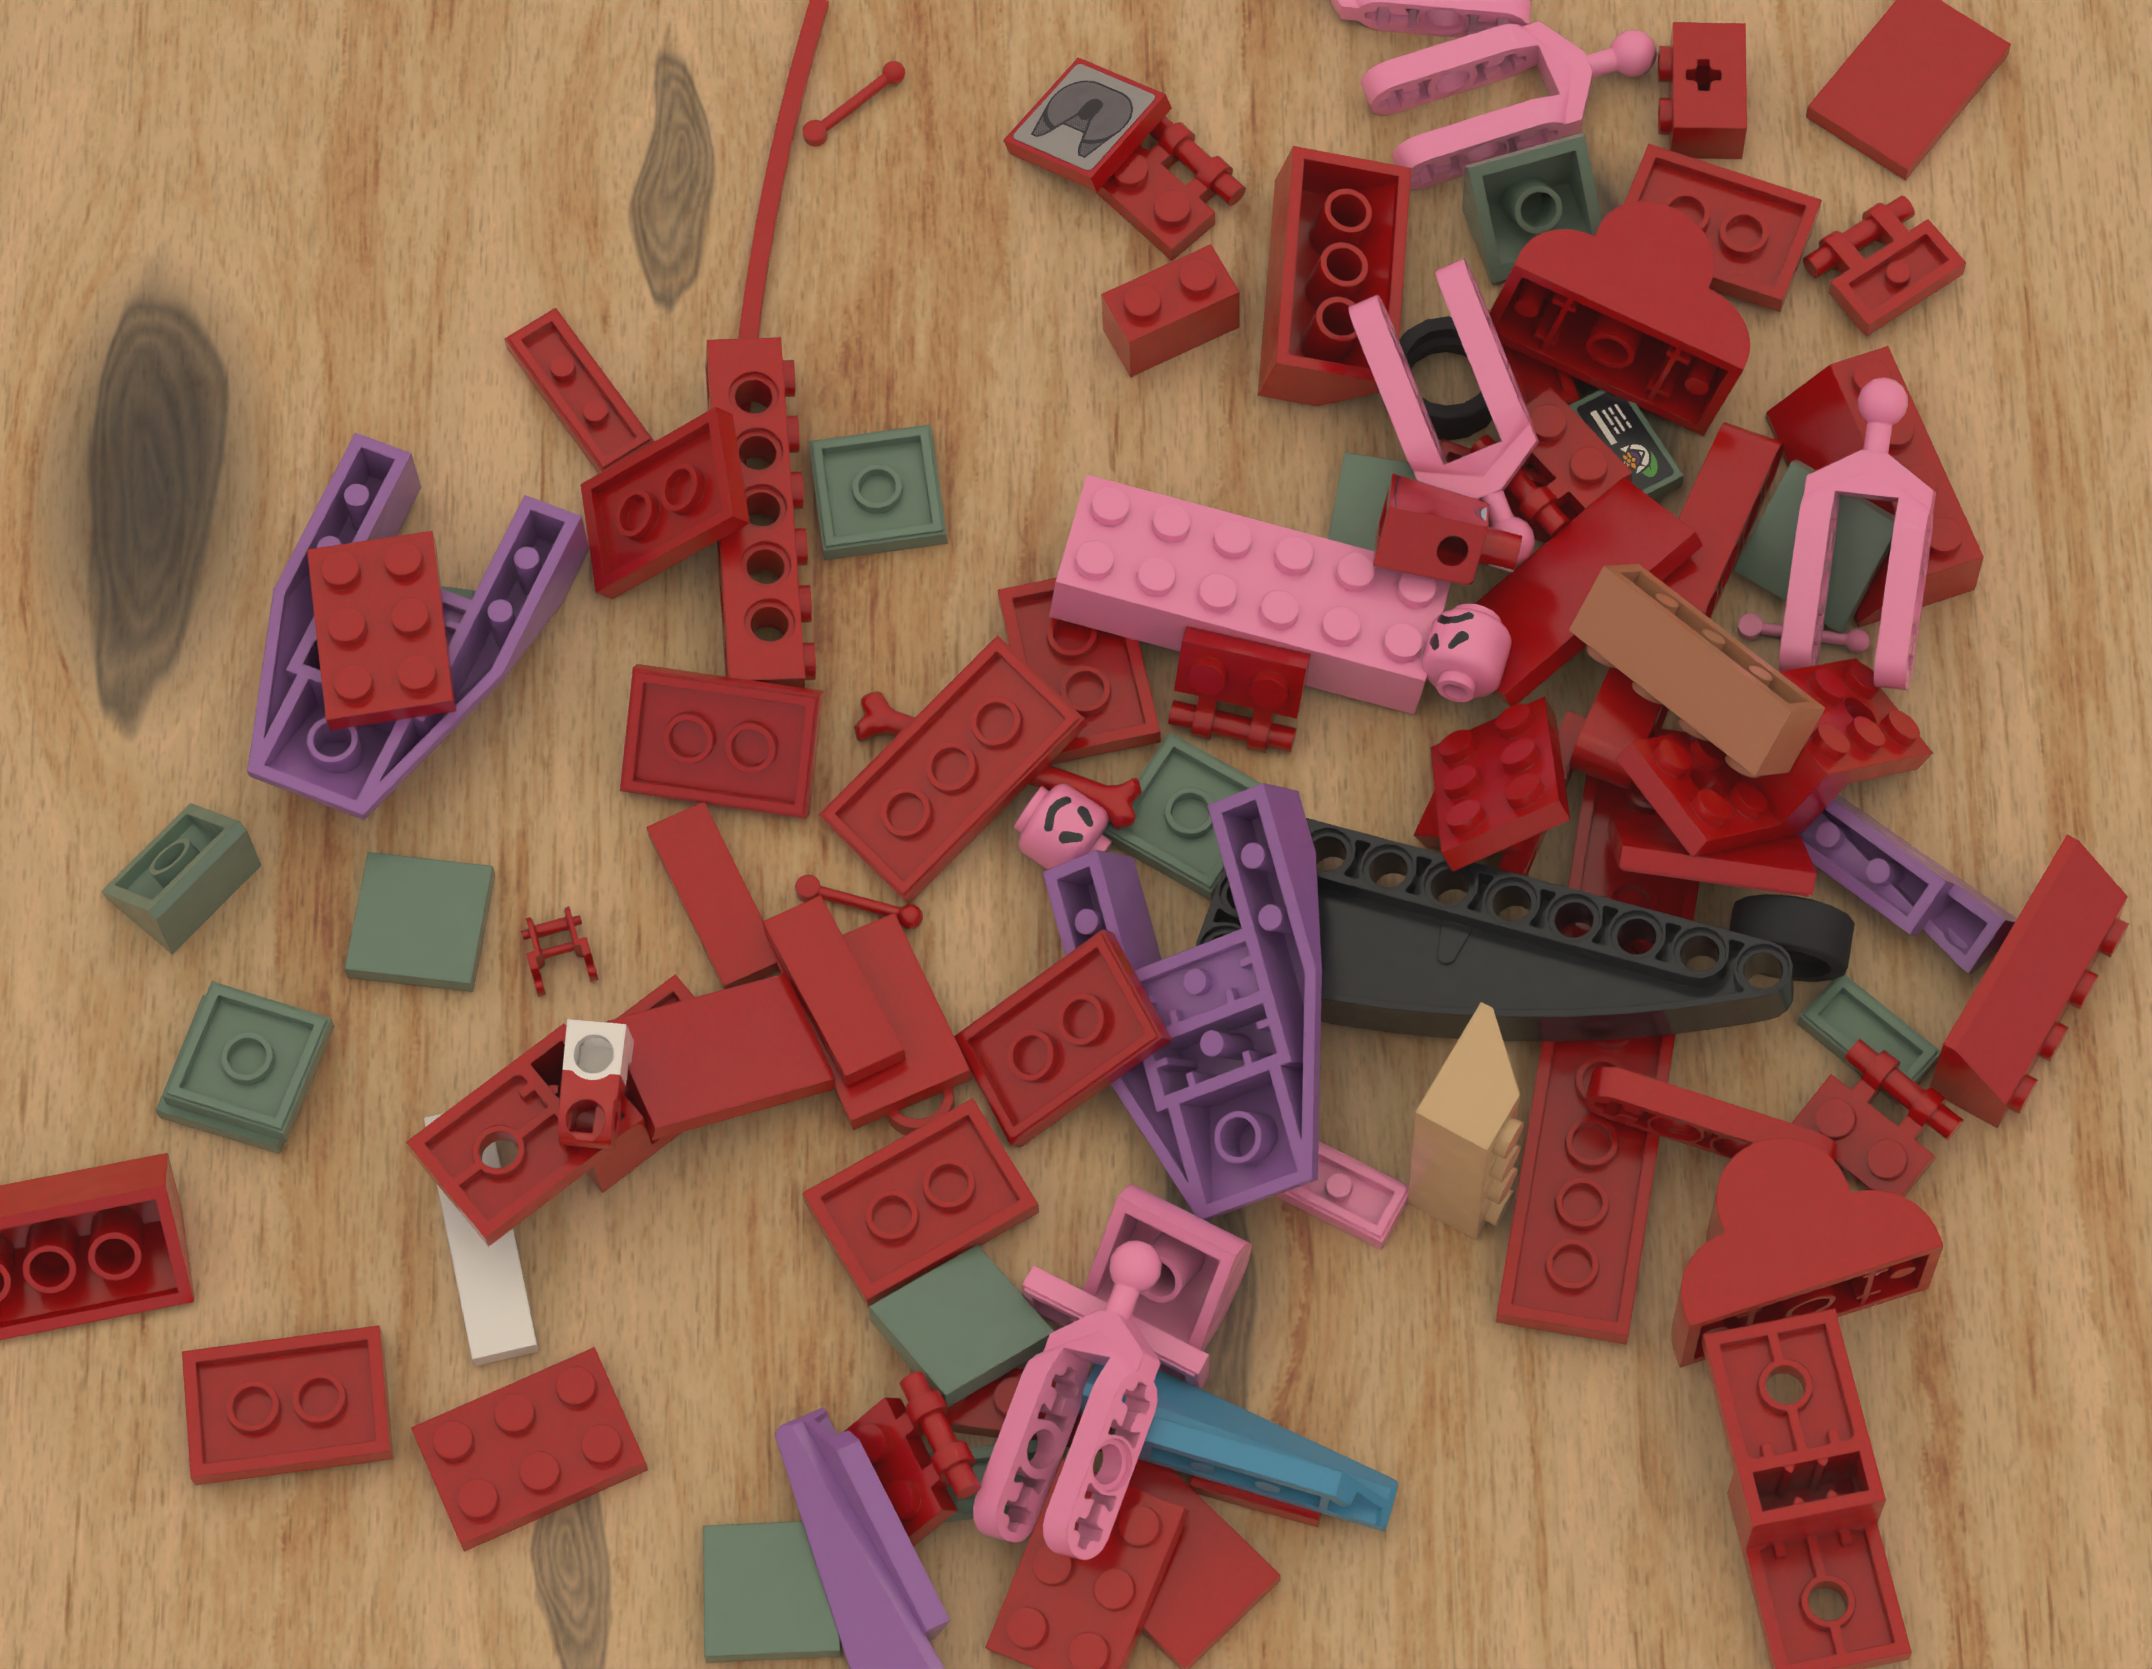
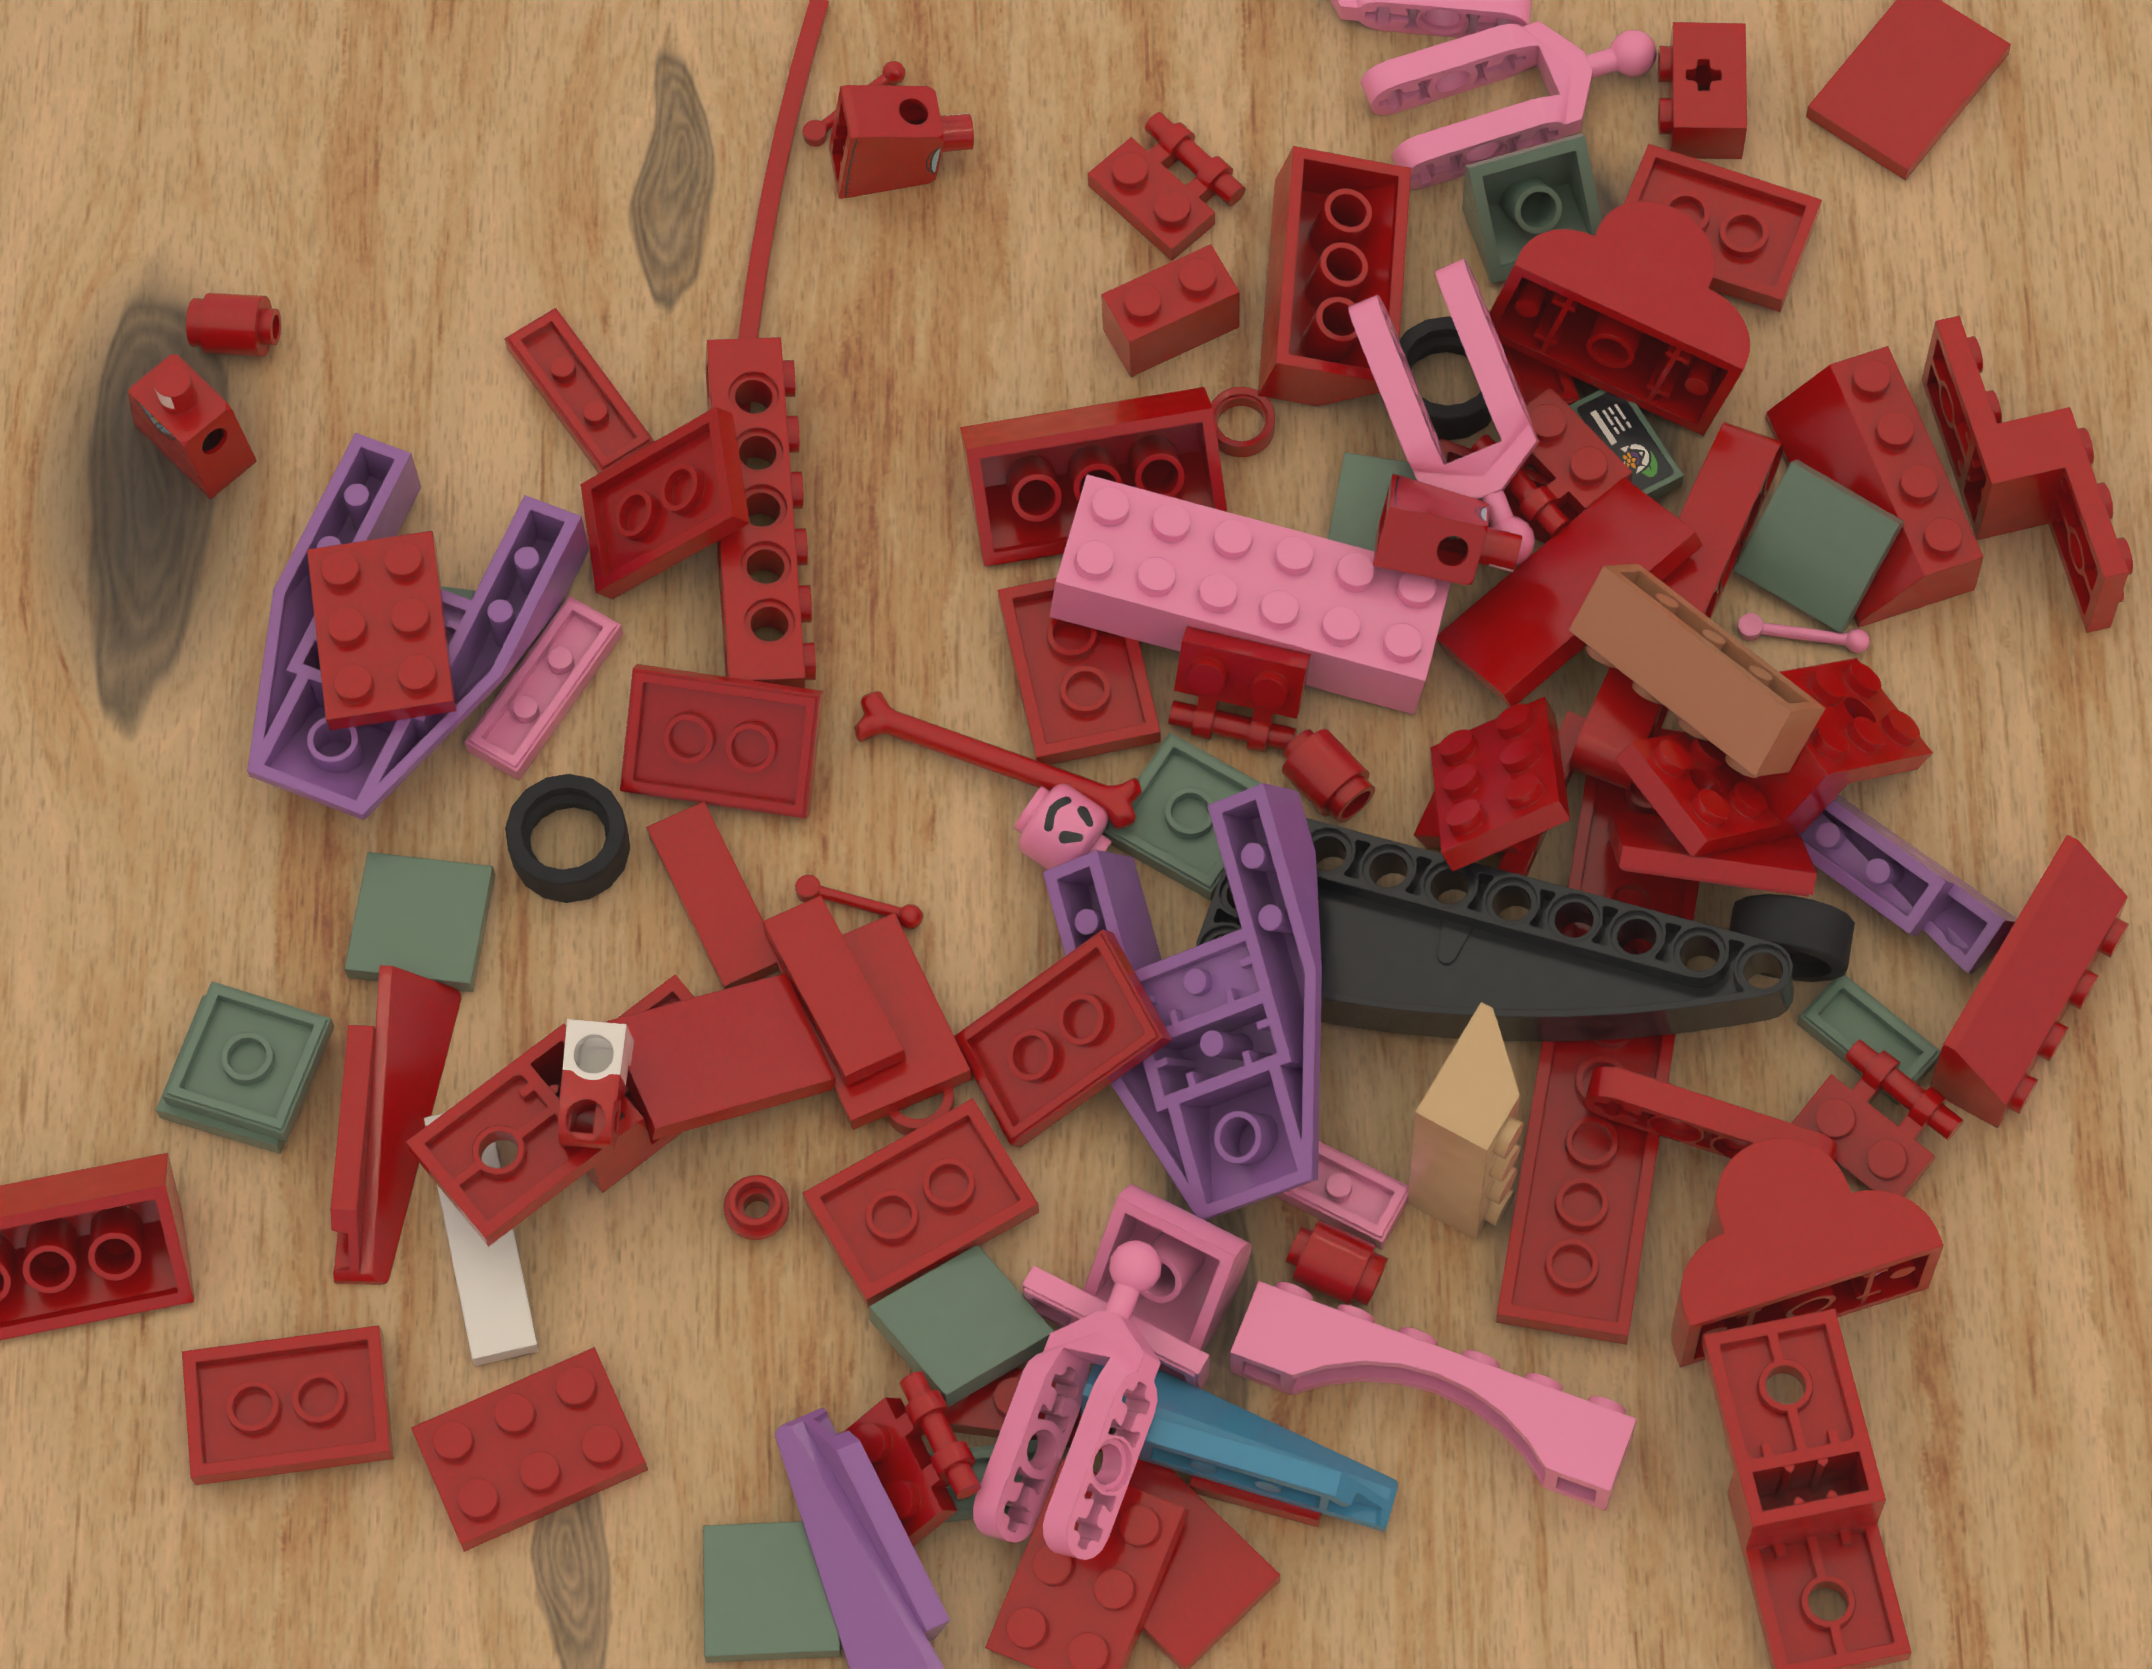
(178, 413): none -> red torso
(184, 875): sand green slope -> none
(233, 324): none -> red brick
(385, 1096): none -> red wedge
(537, 957): red piece -> none
(544, 688): none -> bright pink tile
(558, 794): none -> black tyre
(754, 1189): none -> red plate
(877, 492): sand green tile -> none
(891, 138): none -> red torso
(953, 769): red tile -> none
(1033, 467): none -> red slope
(1087, 124): tile -> none
(1244, 397): none -> red piece
(1305, 1345): none -> bright pink arch
(1327, 774): none -> red brick
(1336, 1263): none -> red brick
(1466, 652): bright pink head -> none
(1866, 475): bright pink piece -> none
(1894, 277): red plate -> none
(2026, 474): none -> red bracket

